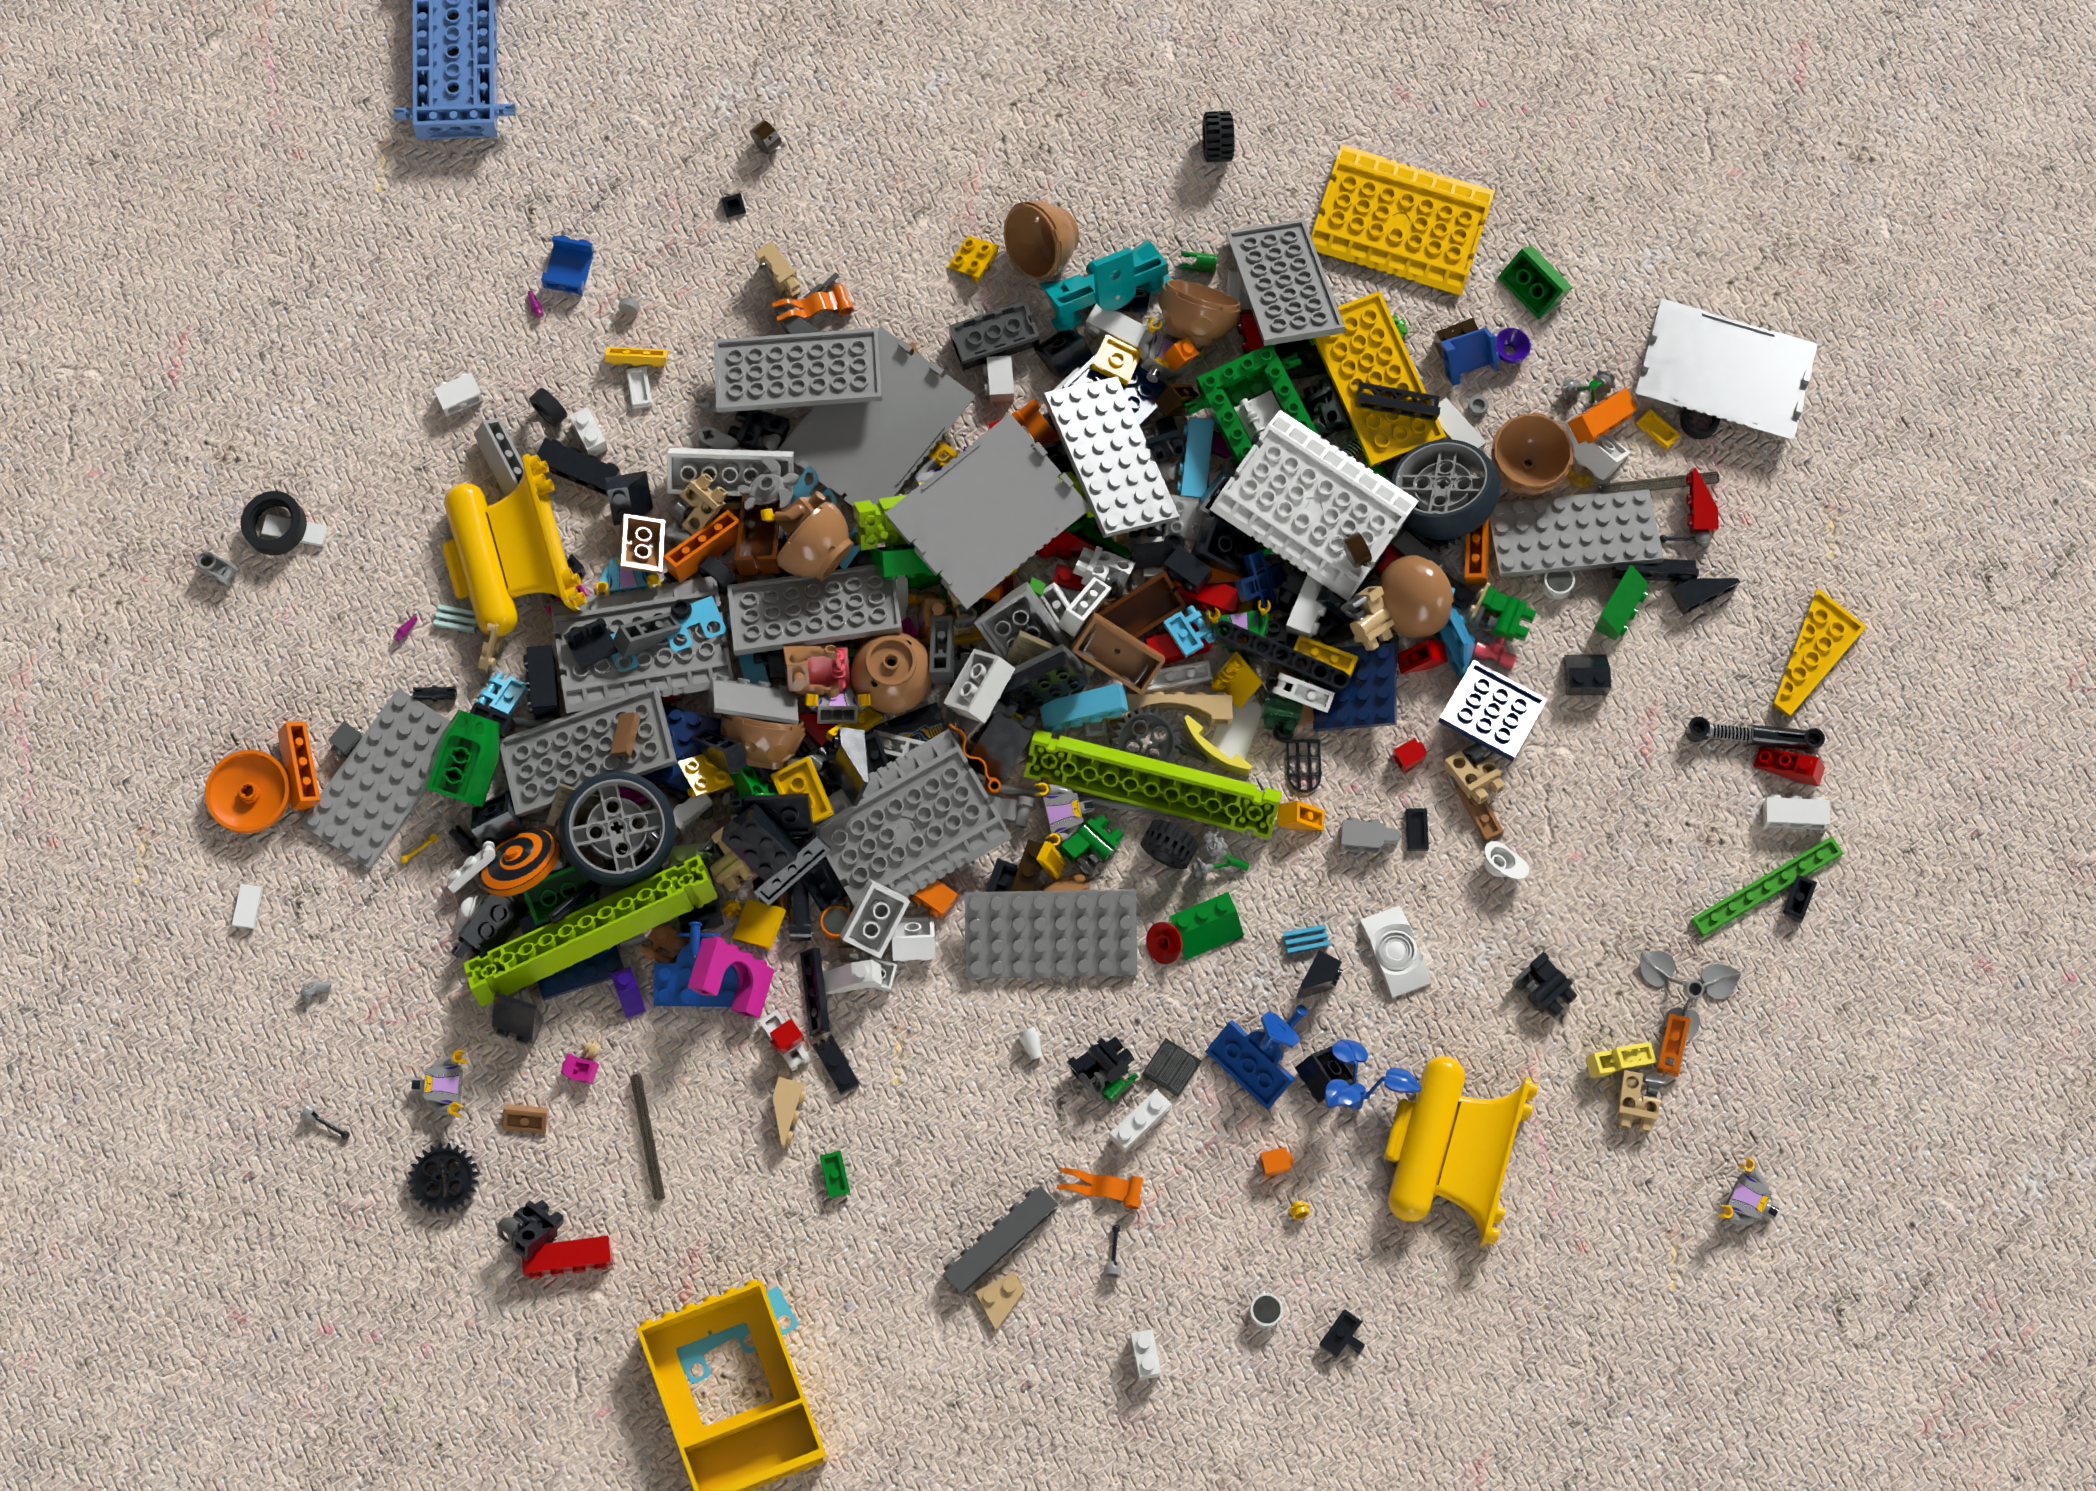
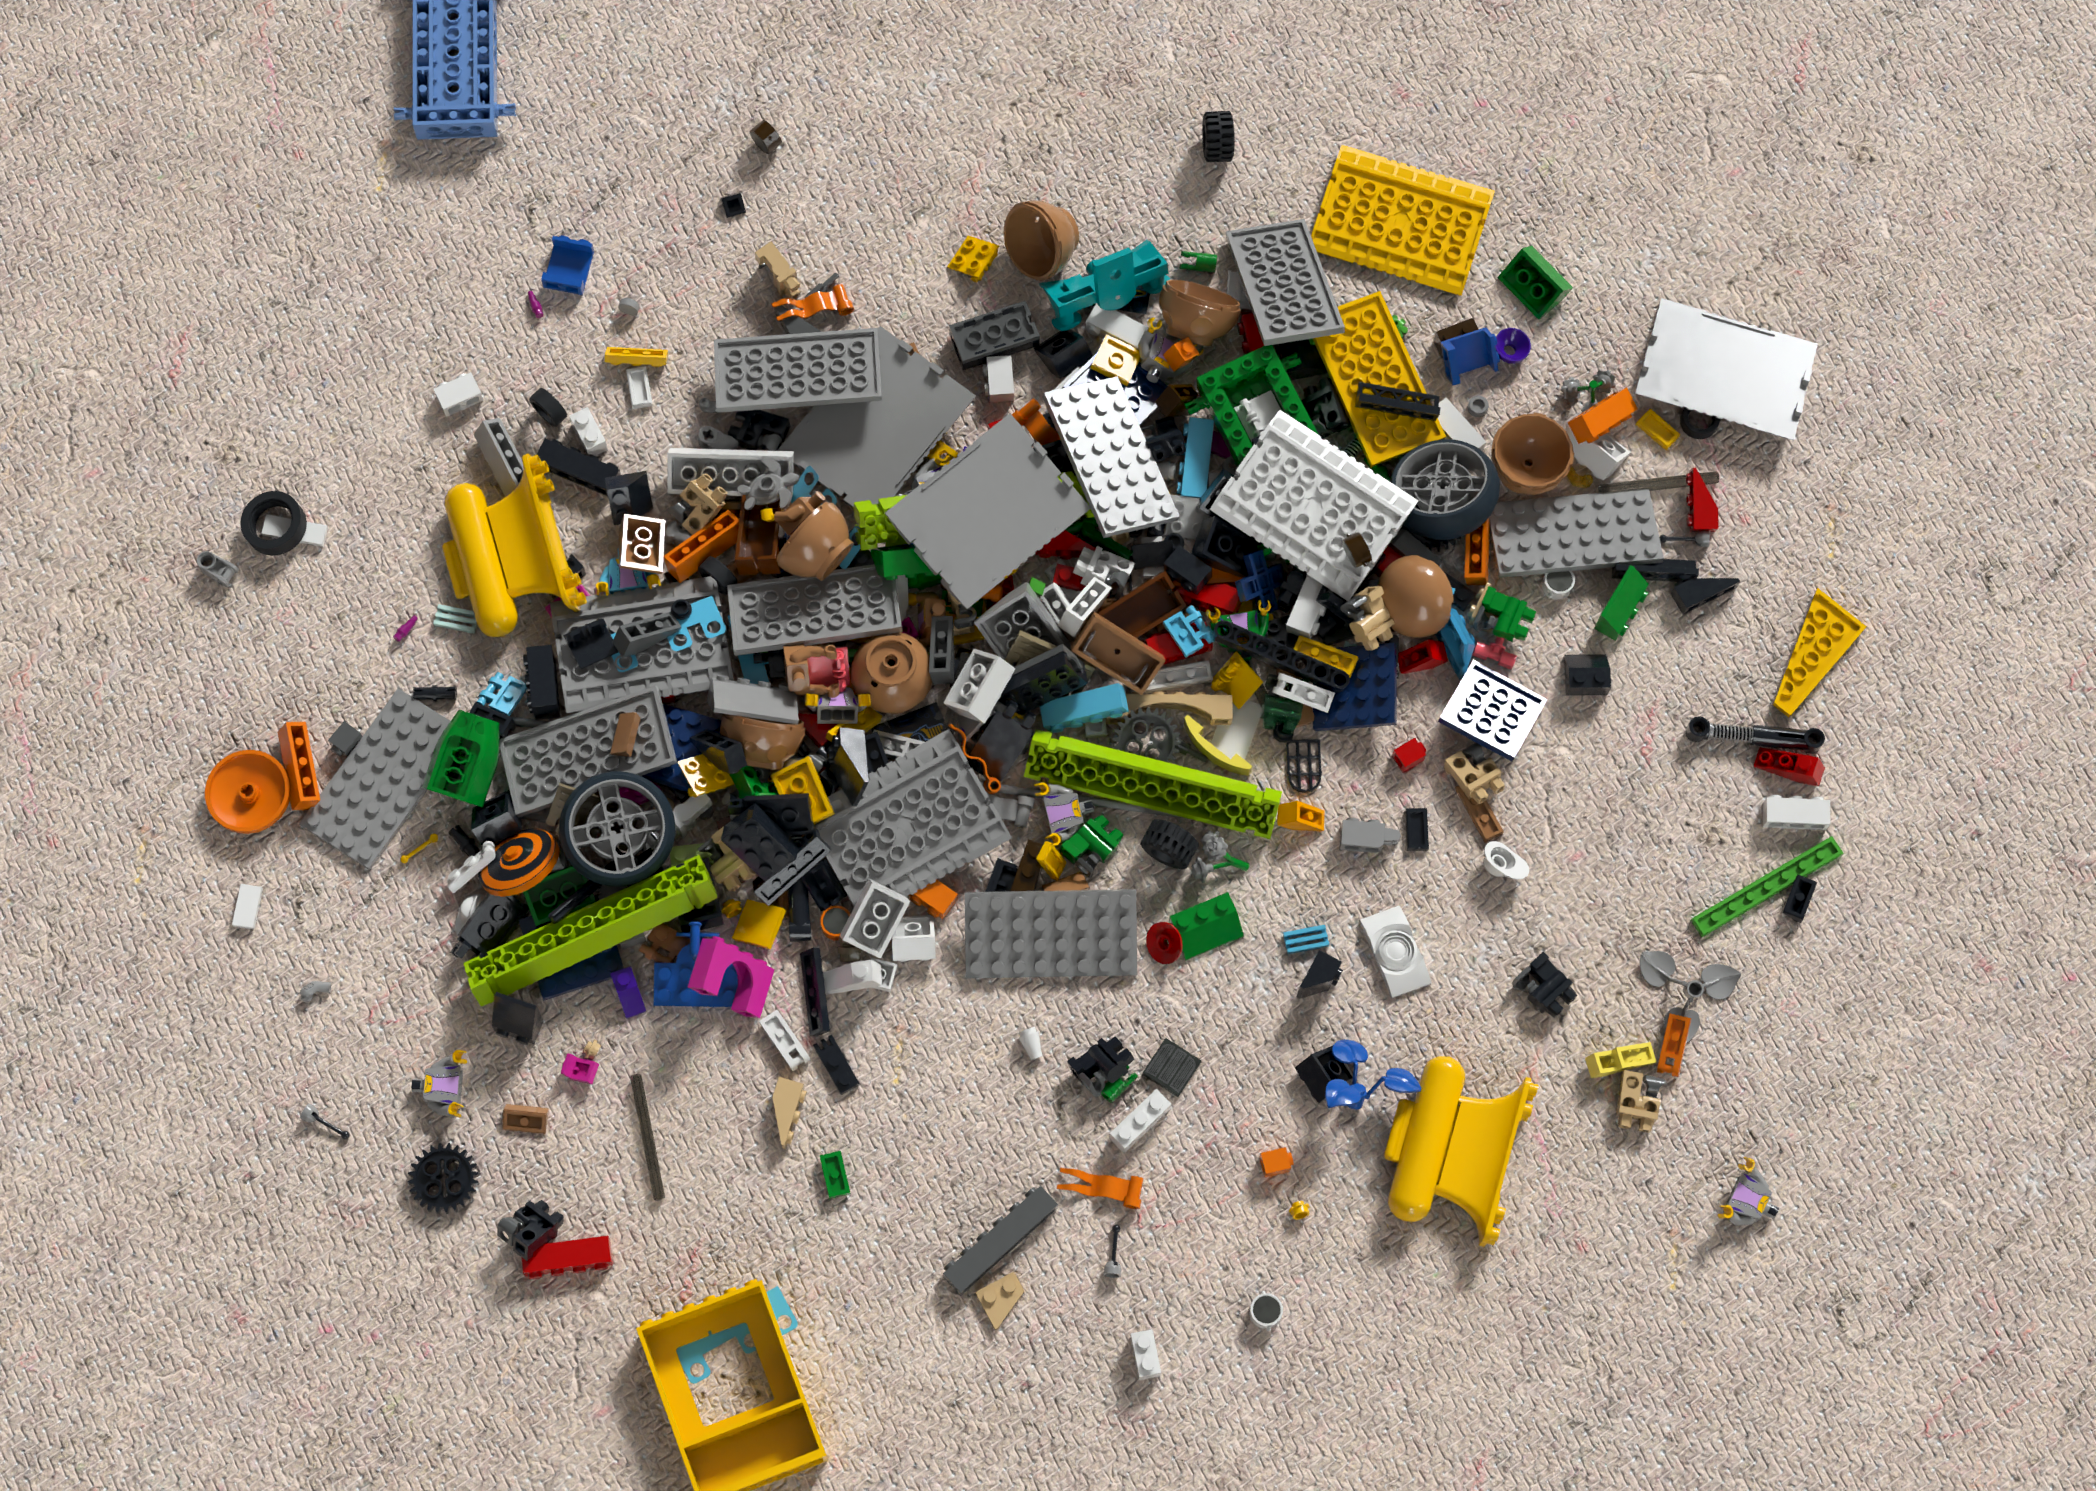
(490, 647): tan wing -> none
(786, 1037): red brick -> none
(1252, 1060): blue plate -> none
(1342, 1334): black plate -> none

